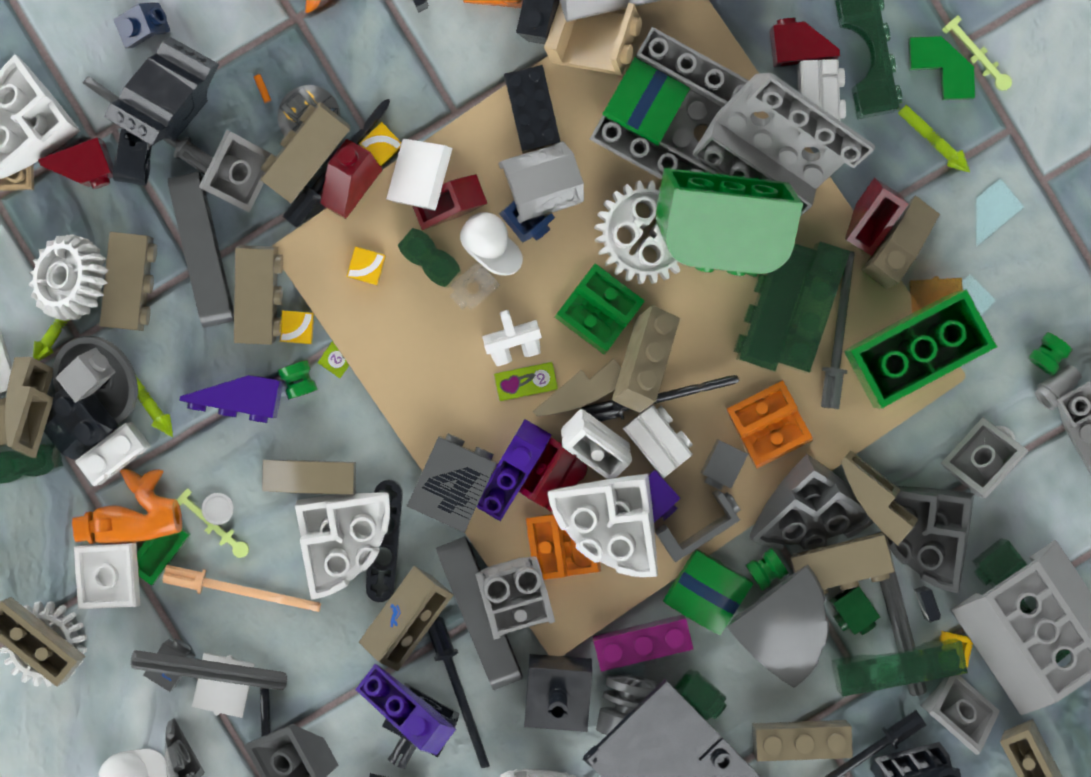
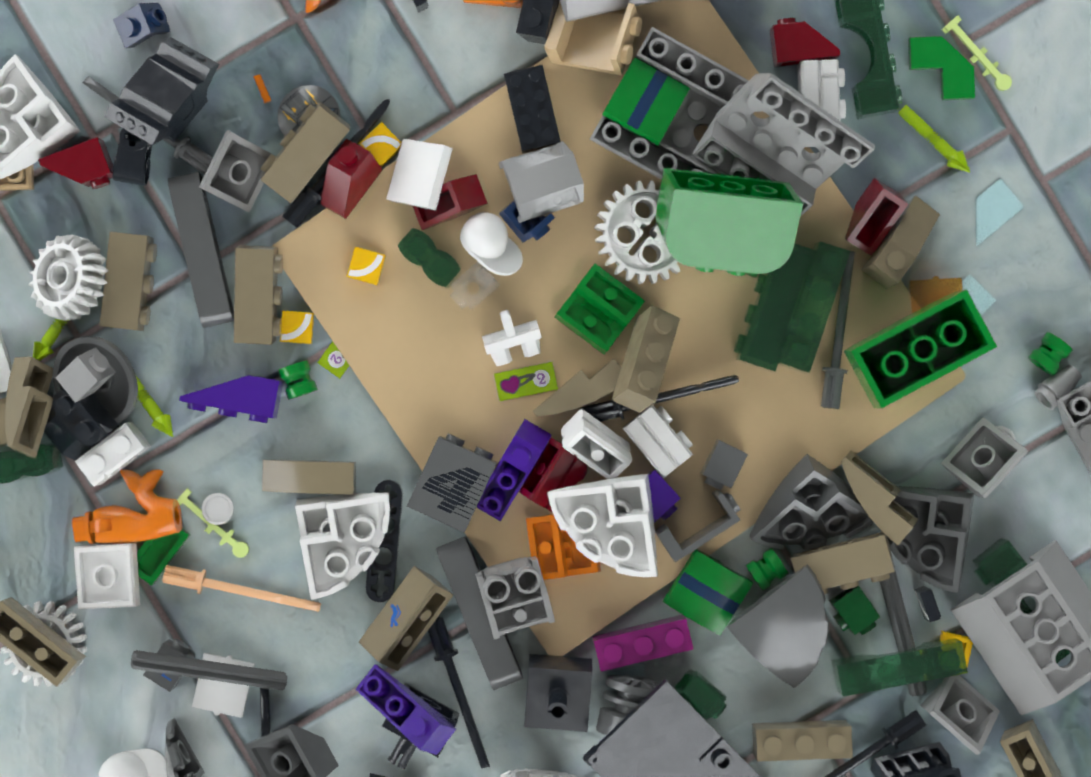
(769, 424): orange slope -> none

